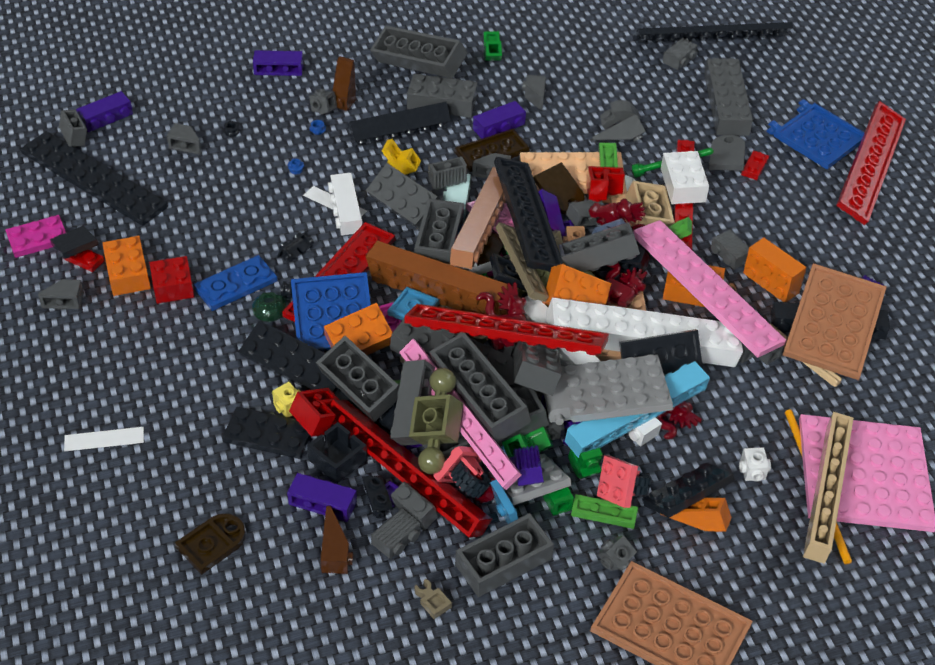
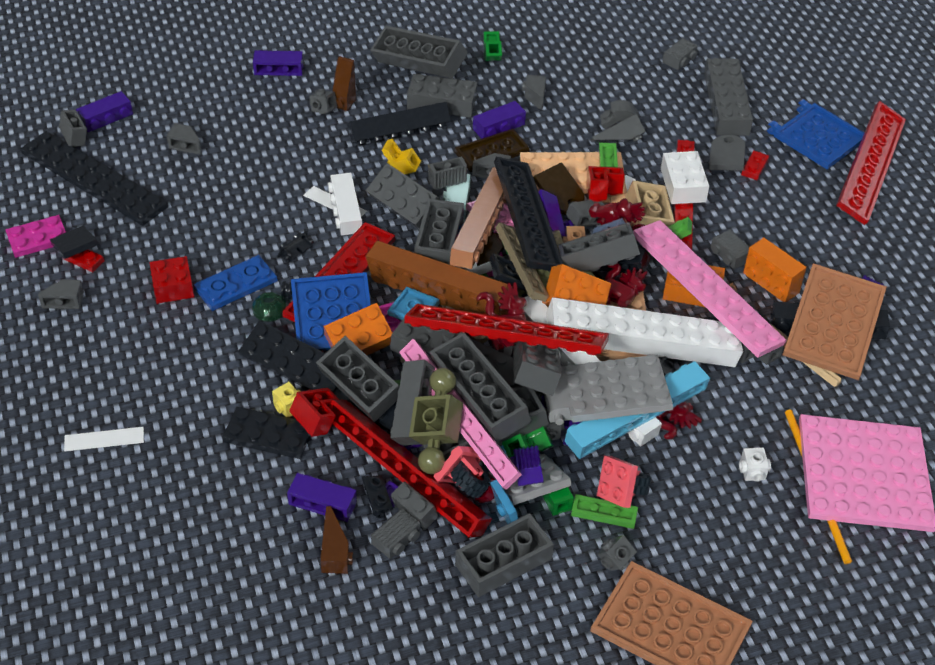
(126, 265): orange brick -> none
(211, 541): dark brown tile -> none
(231, 128): black bush -> none
(295, 166): blue plate -> none
(317, 127): blue plate -> none
(337, 459): black piece -> none
(433, 601): dark tan plate -> none
(587, 463): green brick -> none
(640, 169): green piece -> none
(672, 349): black plate -> none
(688, 489): black plate -> none
(706, 514): orange slope -> none
(716, 32): black plate -> none
(828, 488): tan brick -> none

